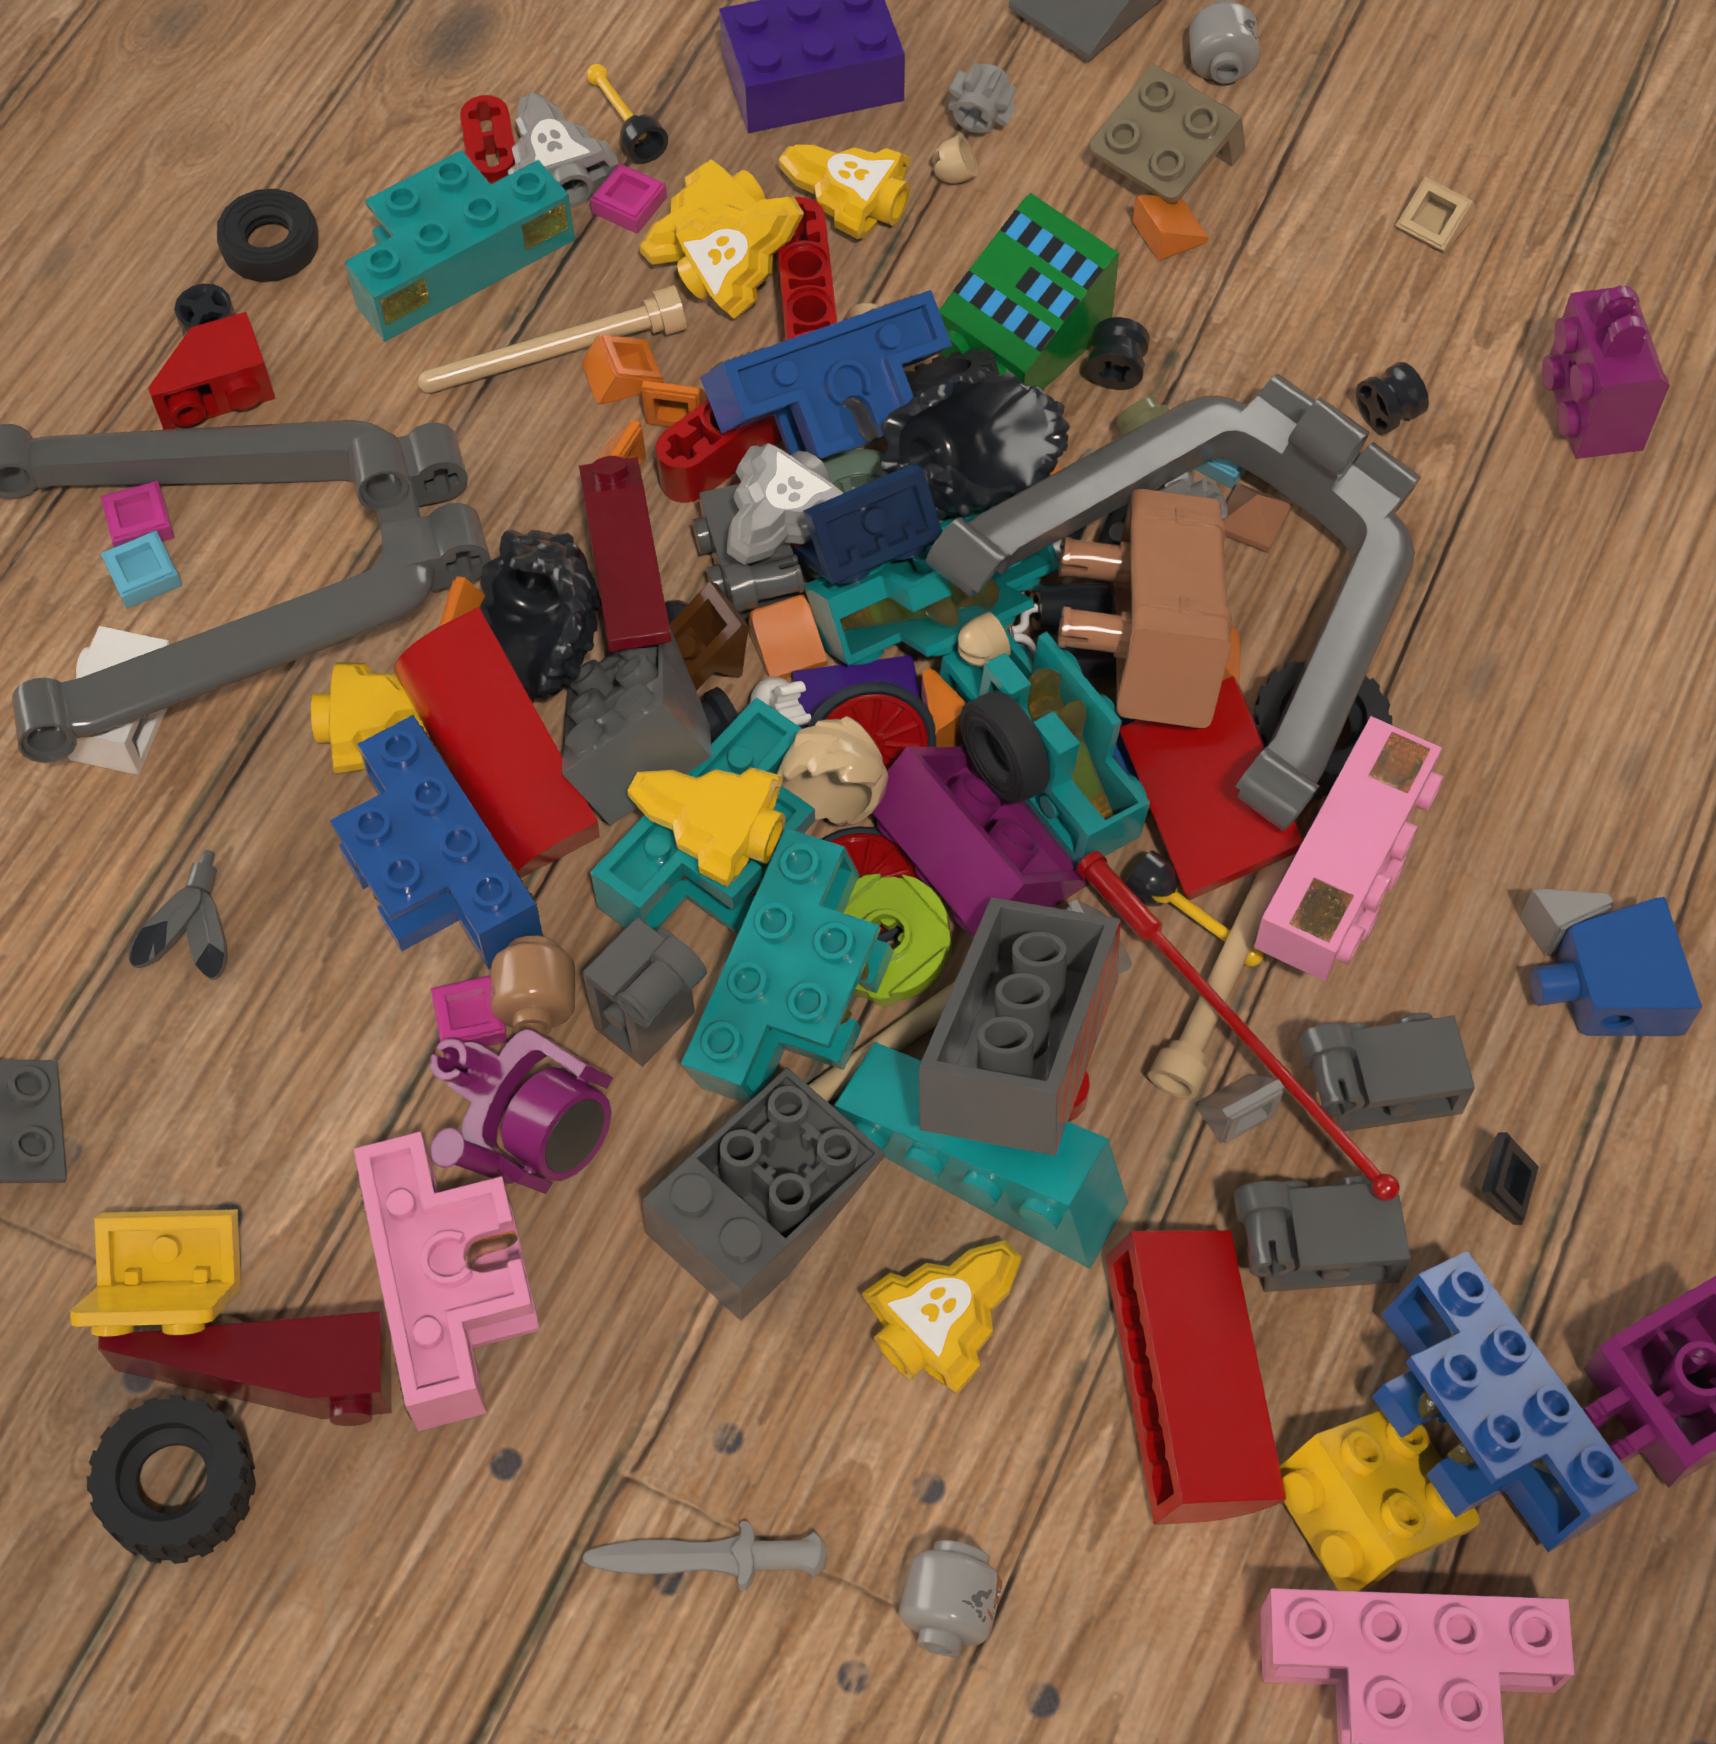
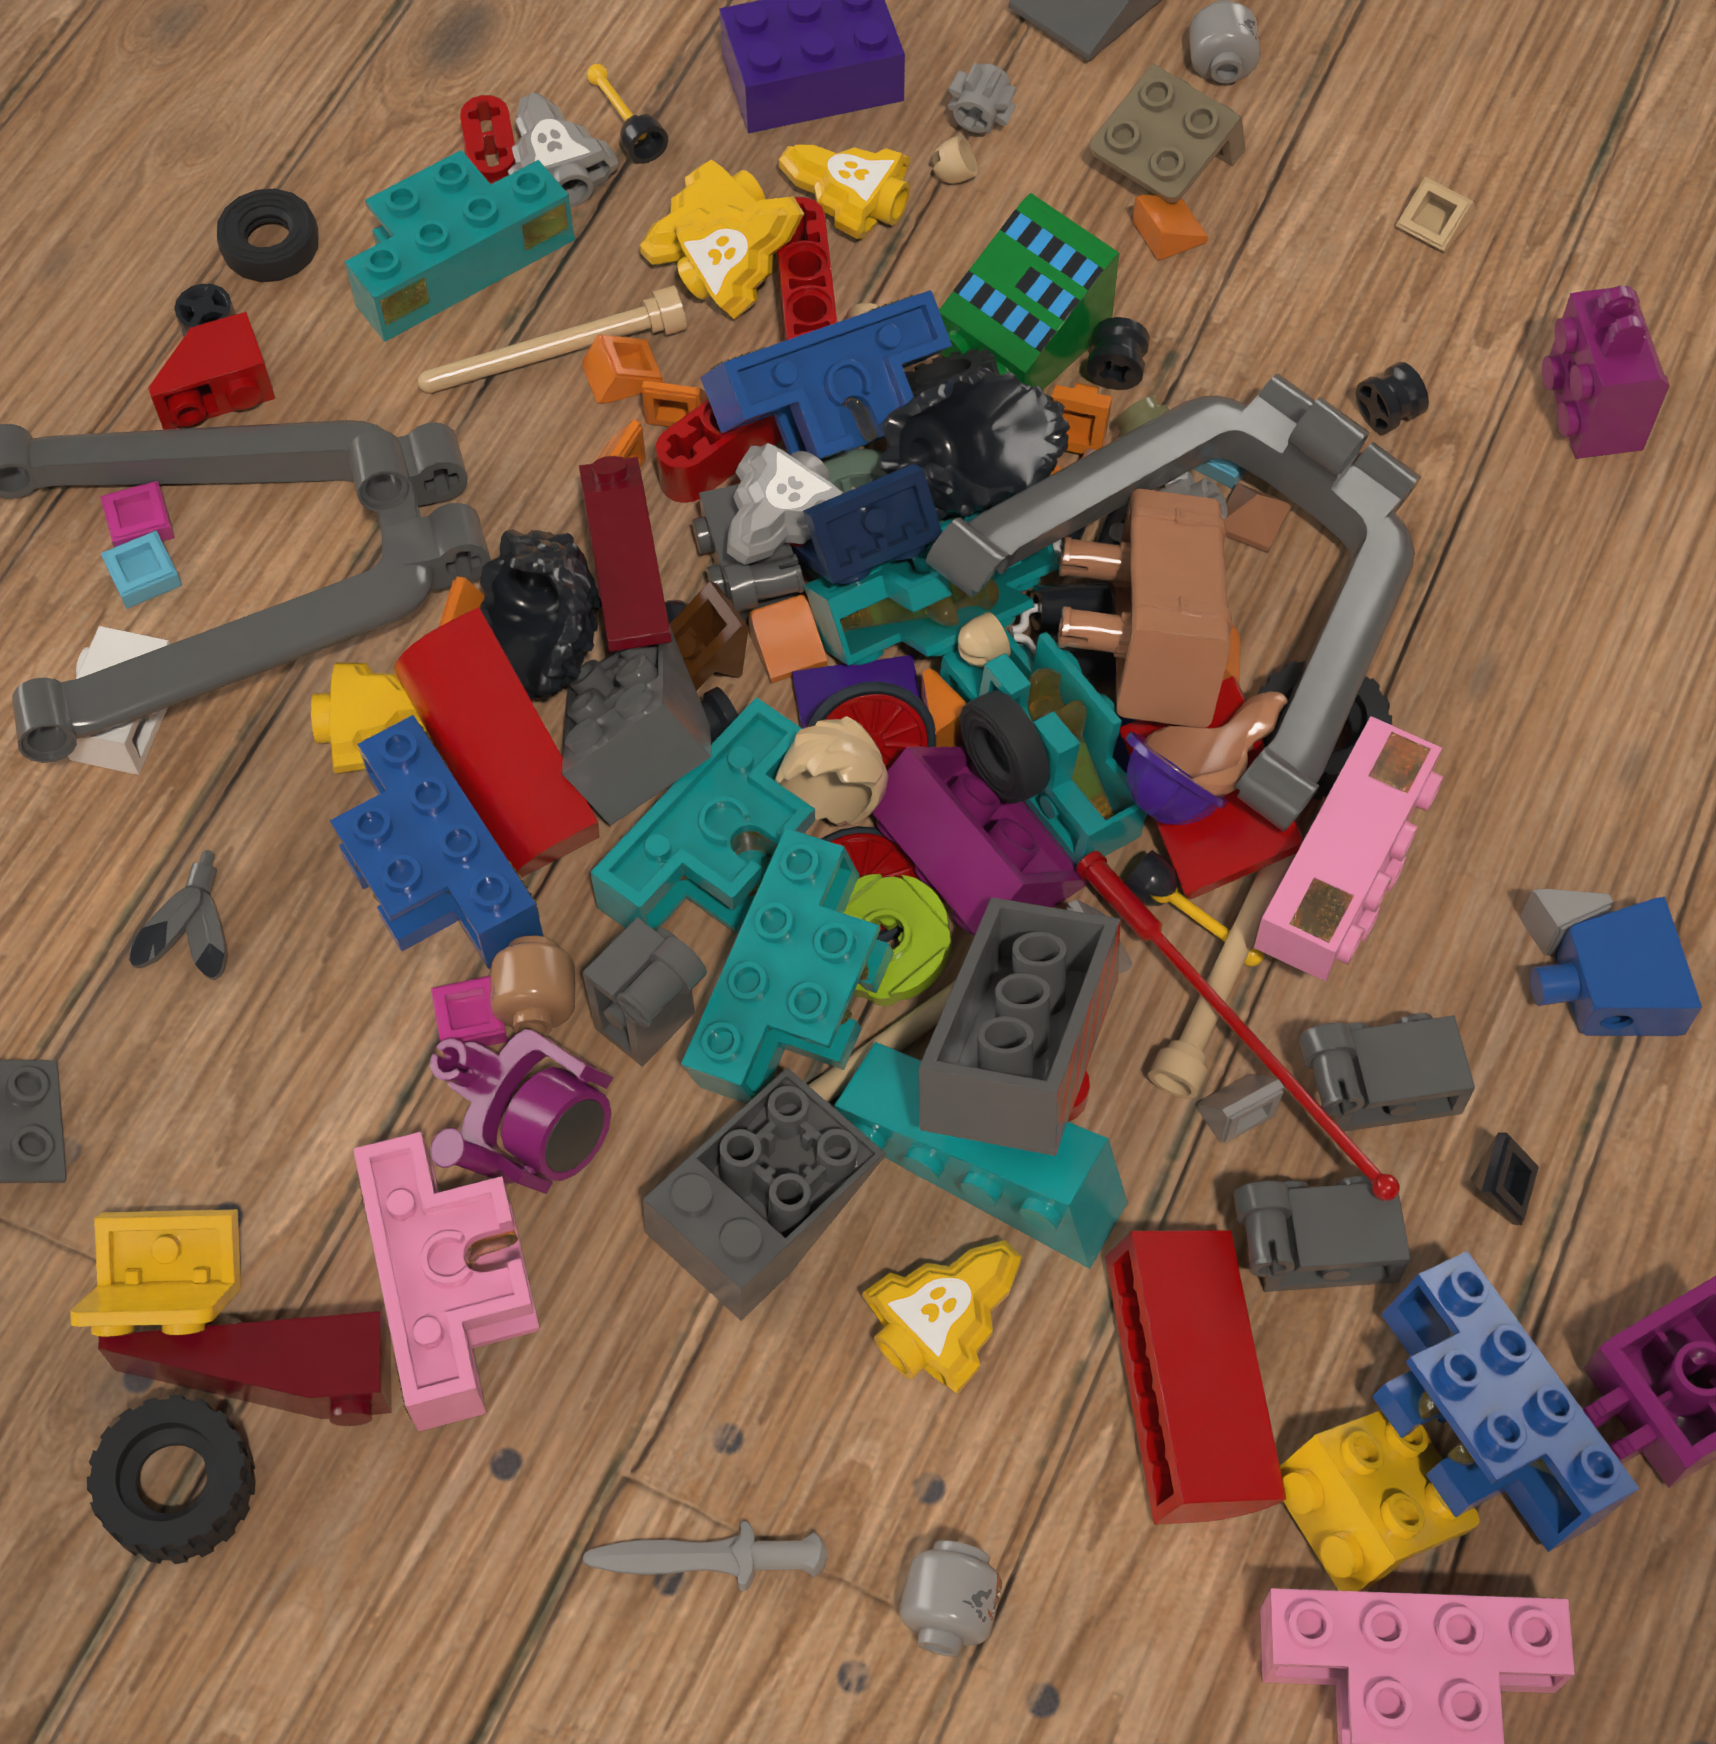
(628, 198): dark pink tile -> none
(716, 816): yellow rock -> none
(783, 698): white arm -> none
(1086, 414): none -> orange tile
(1187, 771): none -> piece

